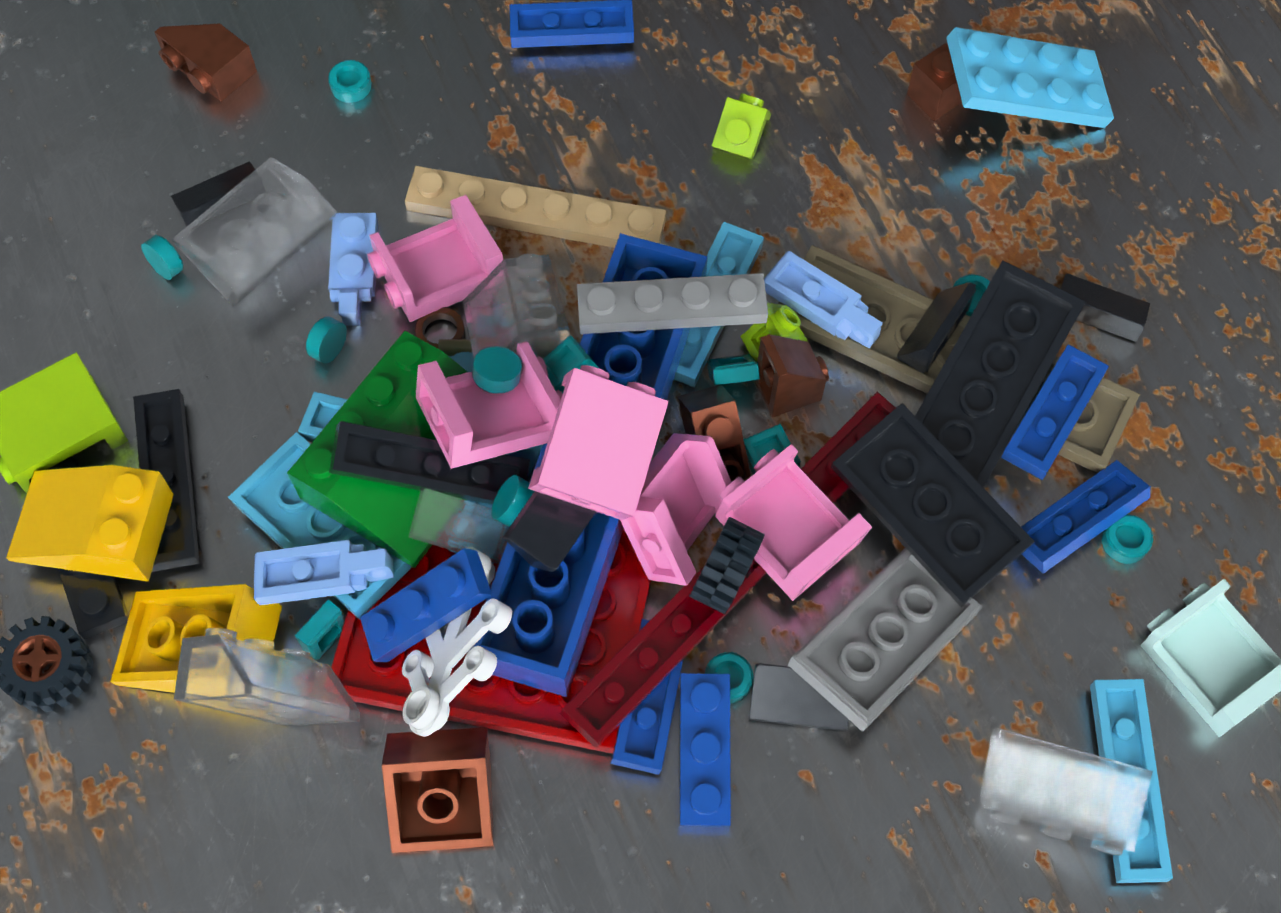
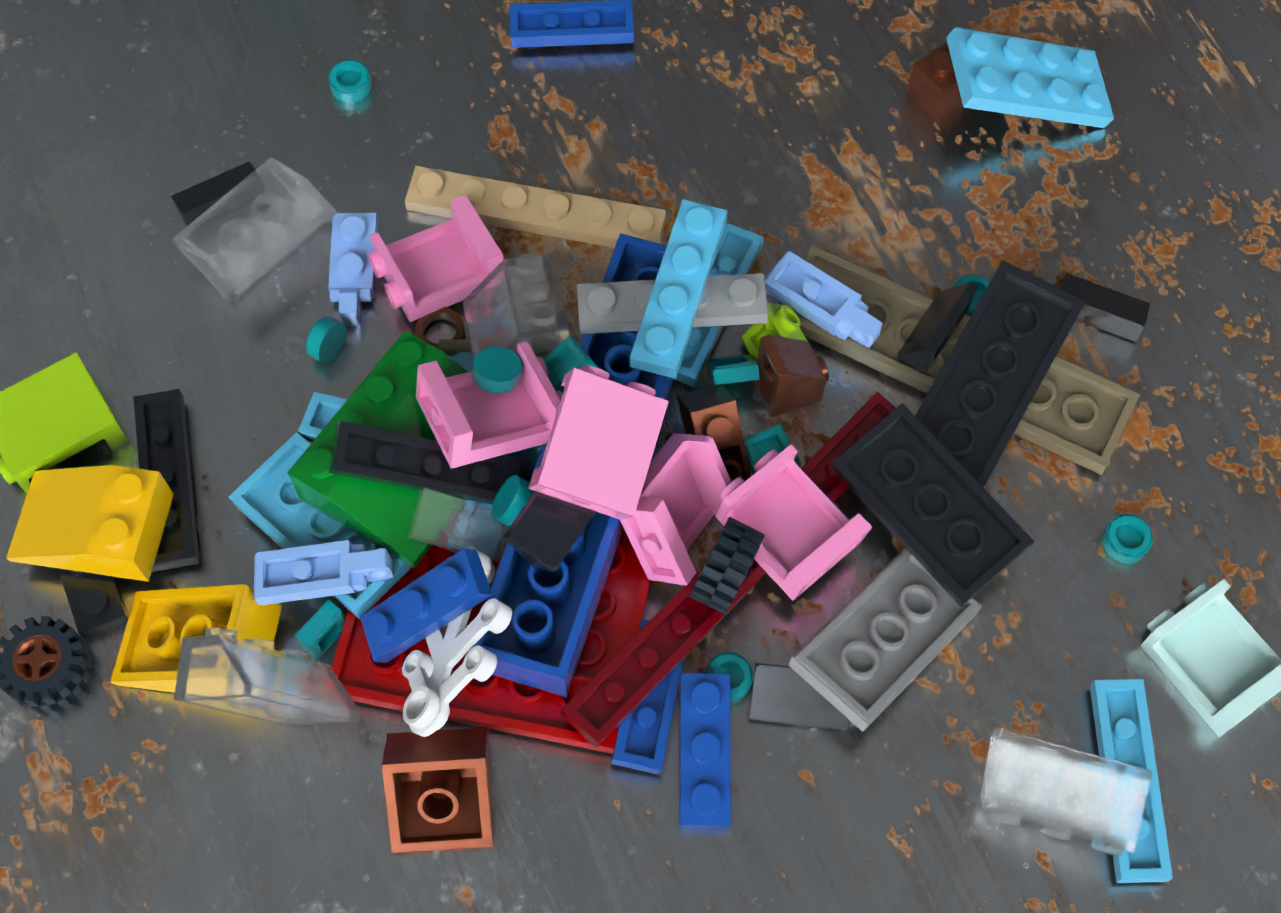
(162, 256): teal tile -> none
(208, 56): copper slope -> none
(678, 289): none -> medium azure plate
(741, 126): lime bracket -> none
(1054, 412): blue plate -> none
(1083, 514): blue plate -> none

